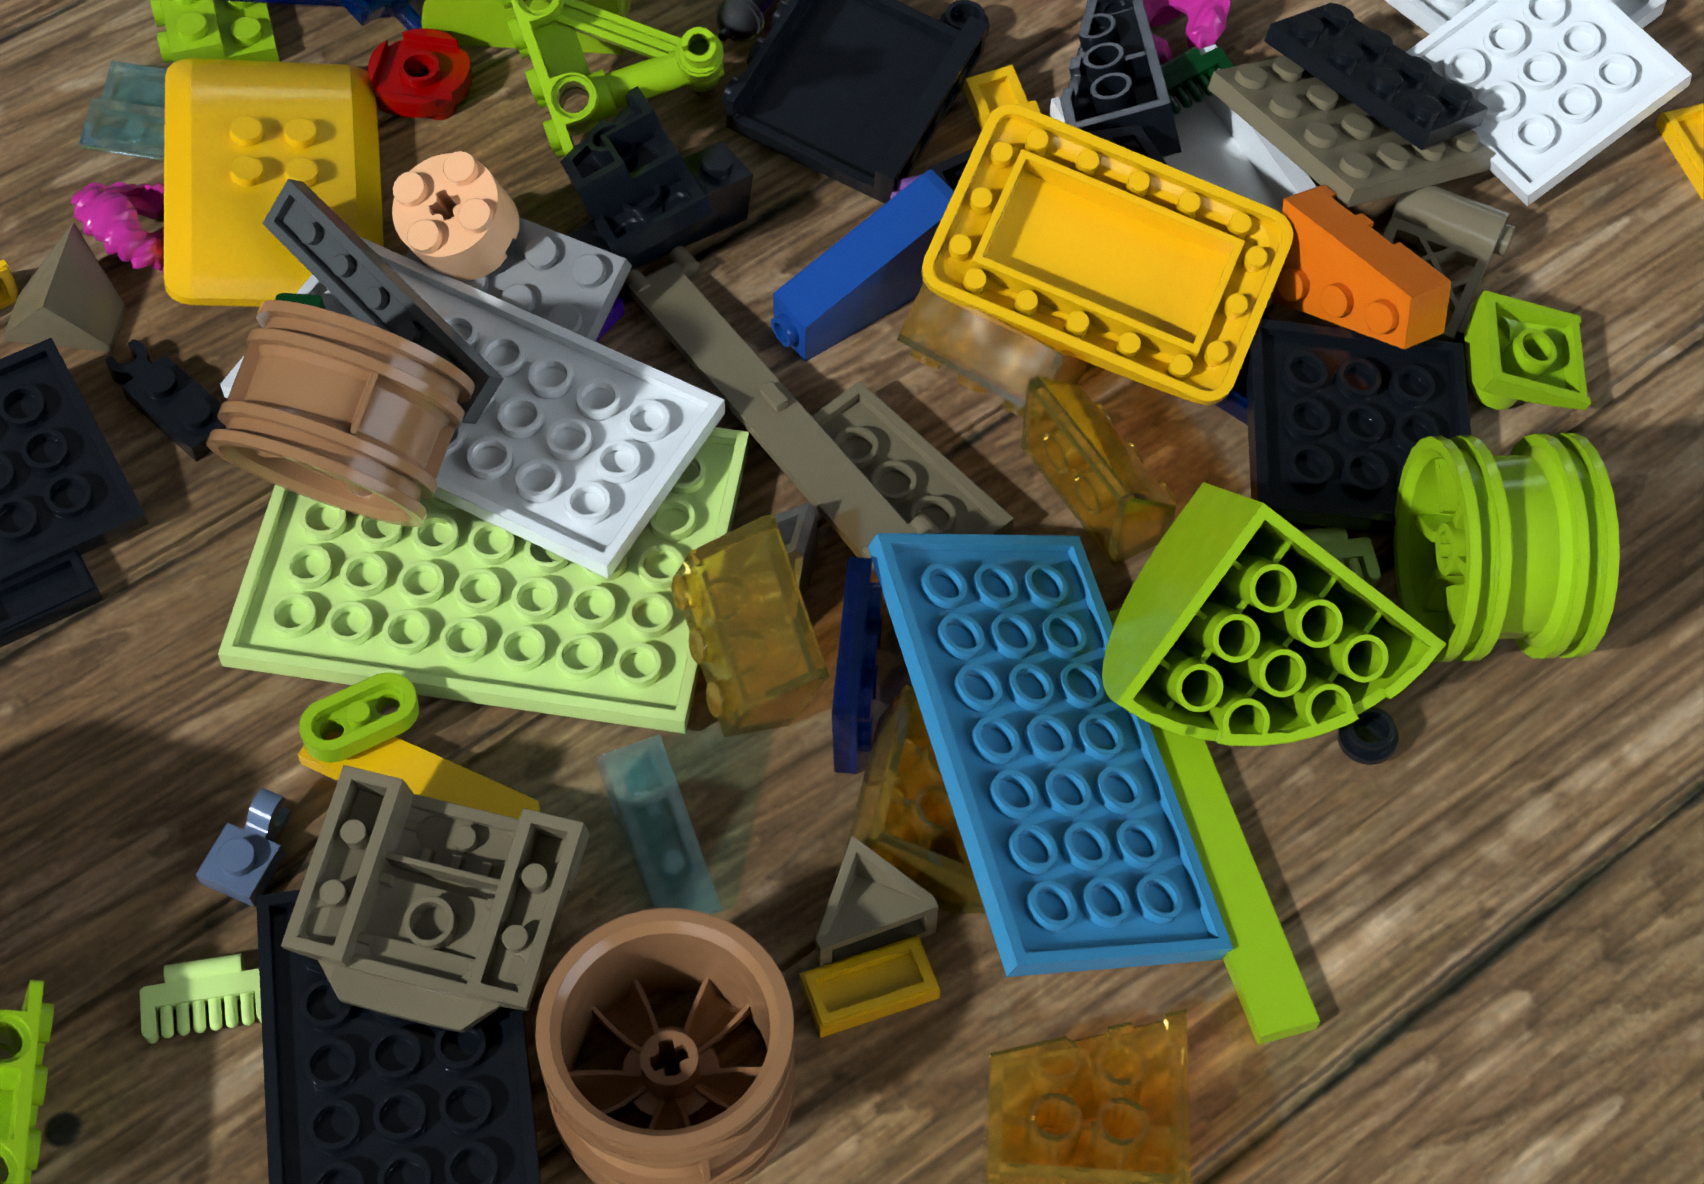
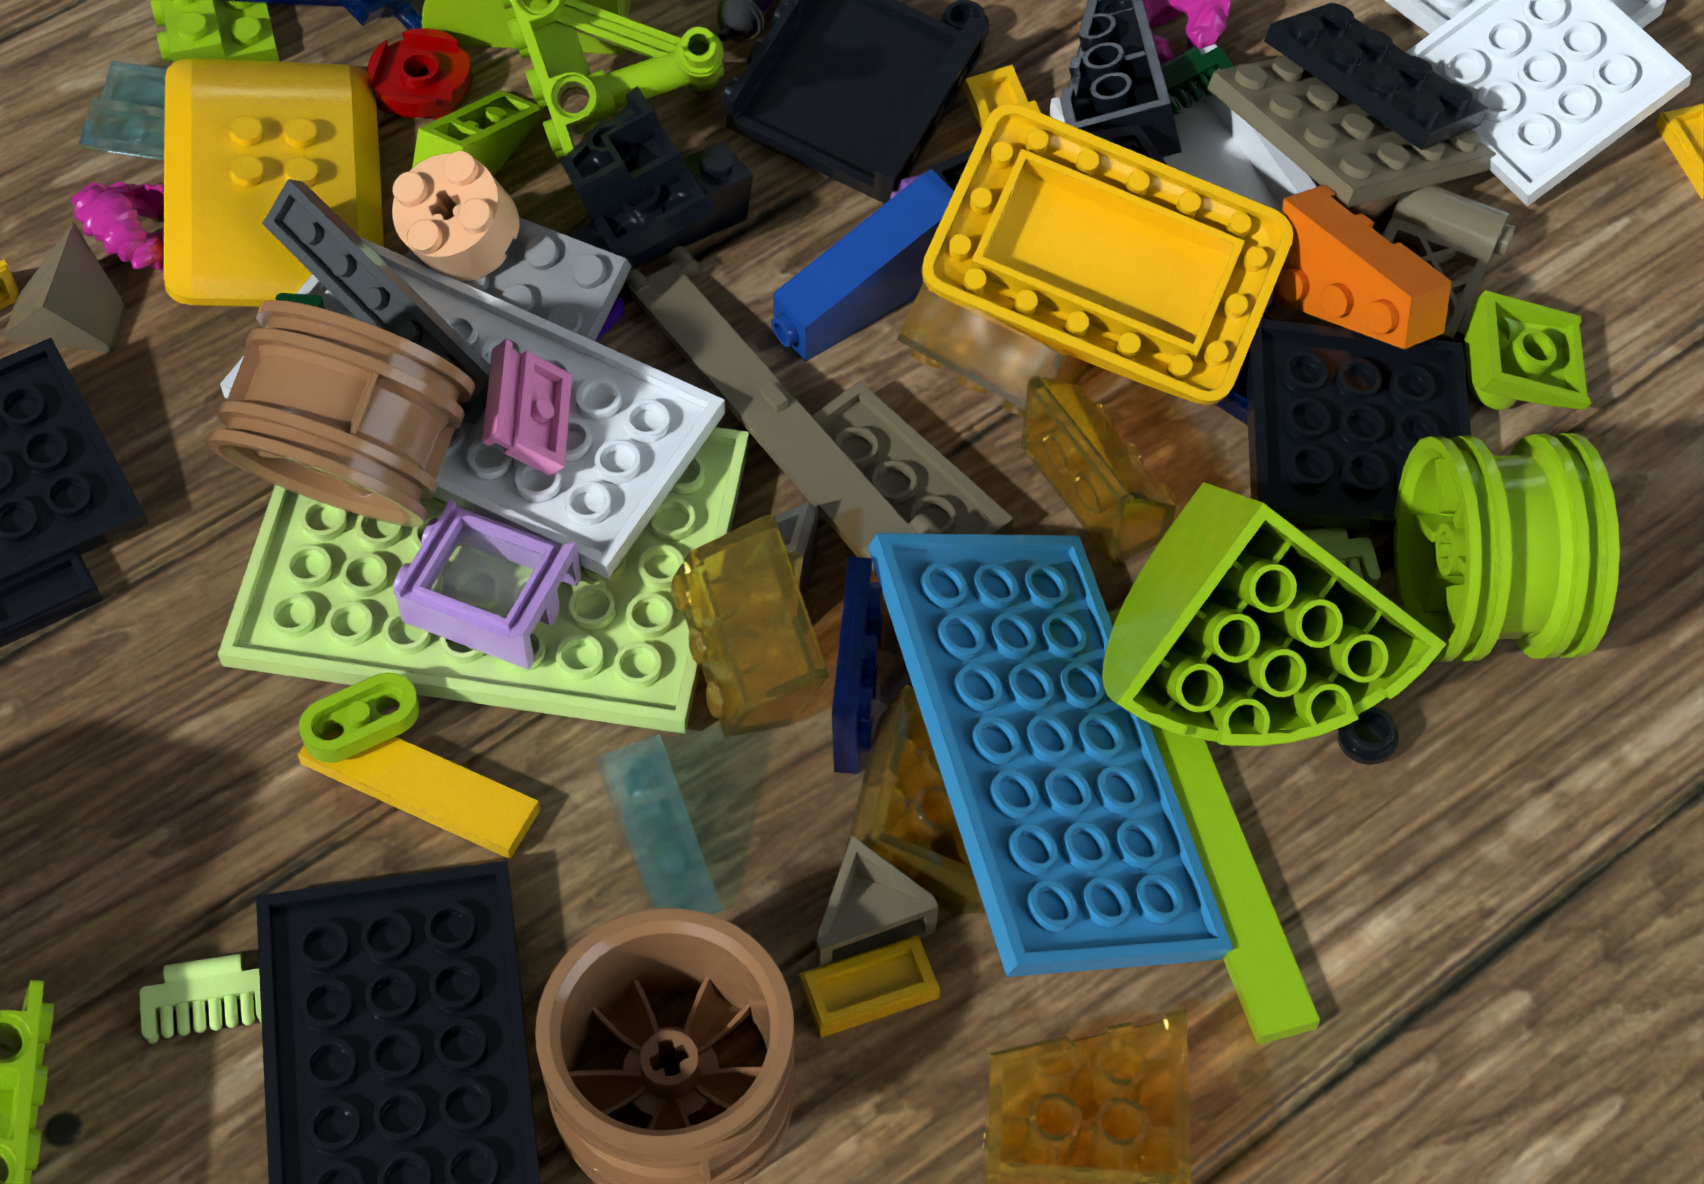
(168, 399): black plate -> none
(247, 858): sand blue plate -> none
(432, 901): dark tan slope -> none
(484, 129): none -> lime slope
(484, 583): none -> lavender window
(527, 408): none -> bright pink plate

